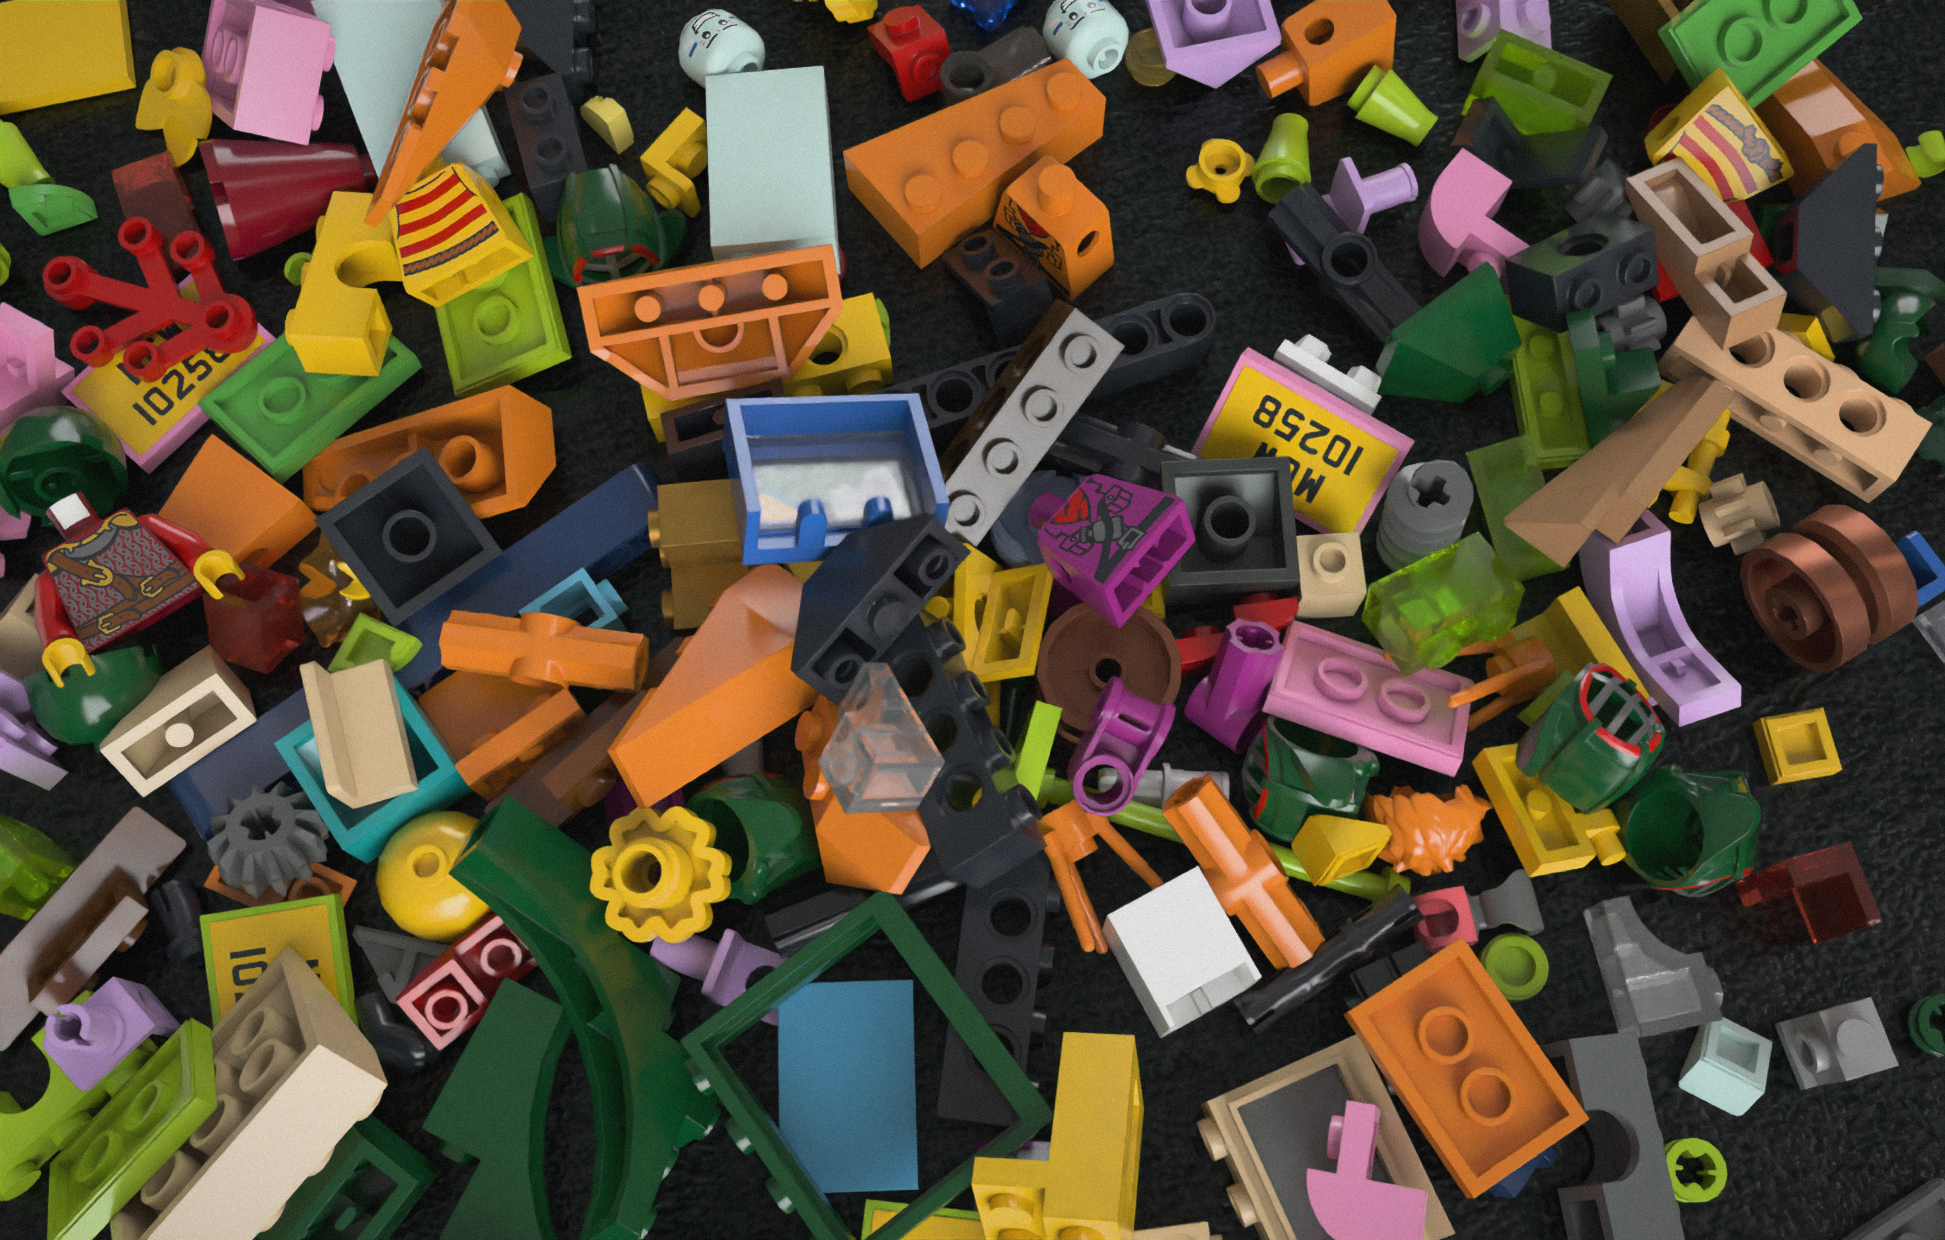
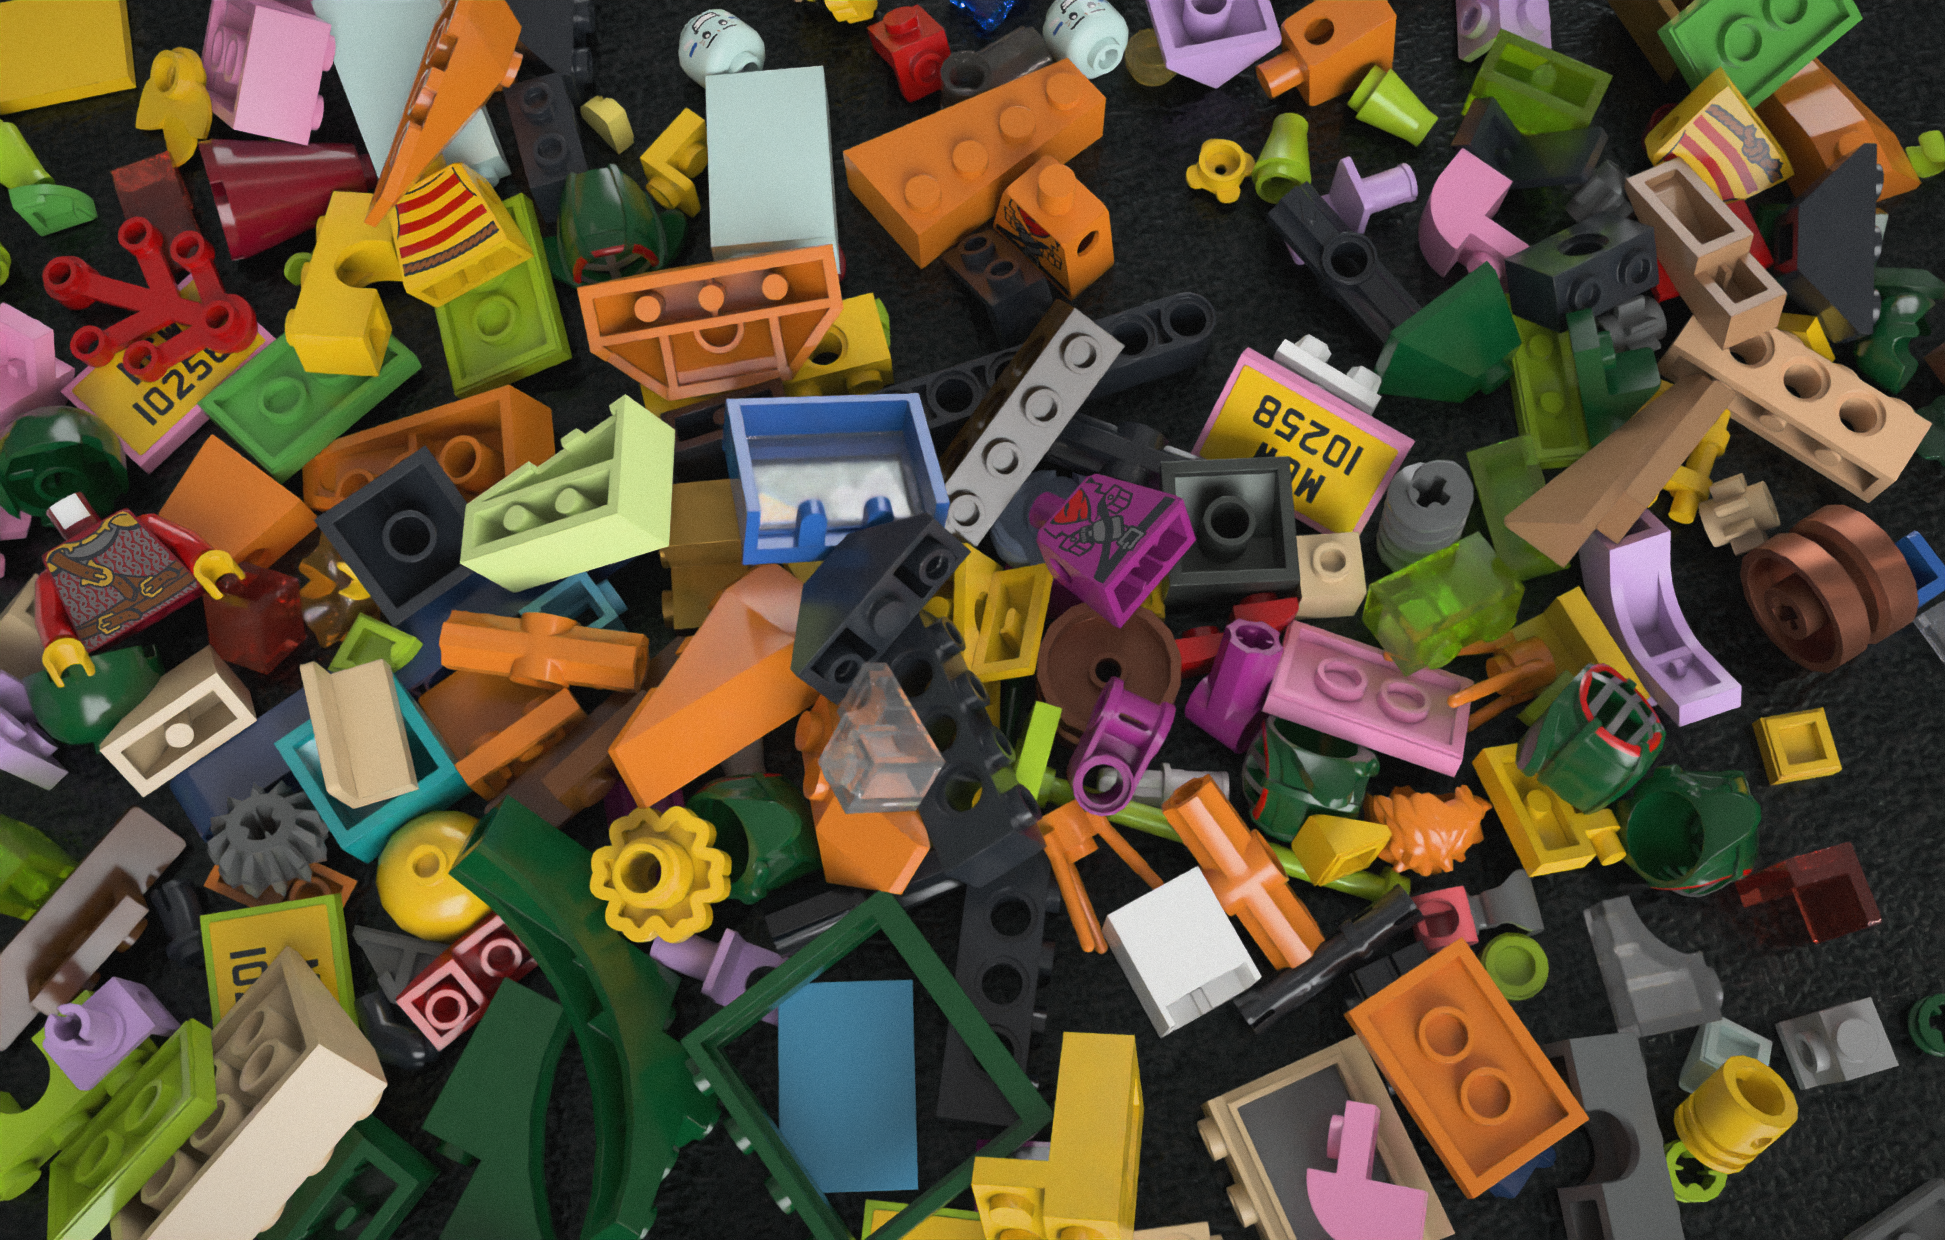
(580, 508): none -> yellowish green wedge
(1735, 1114): none -> yellow piece

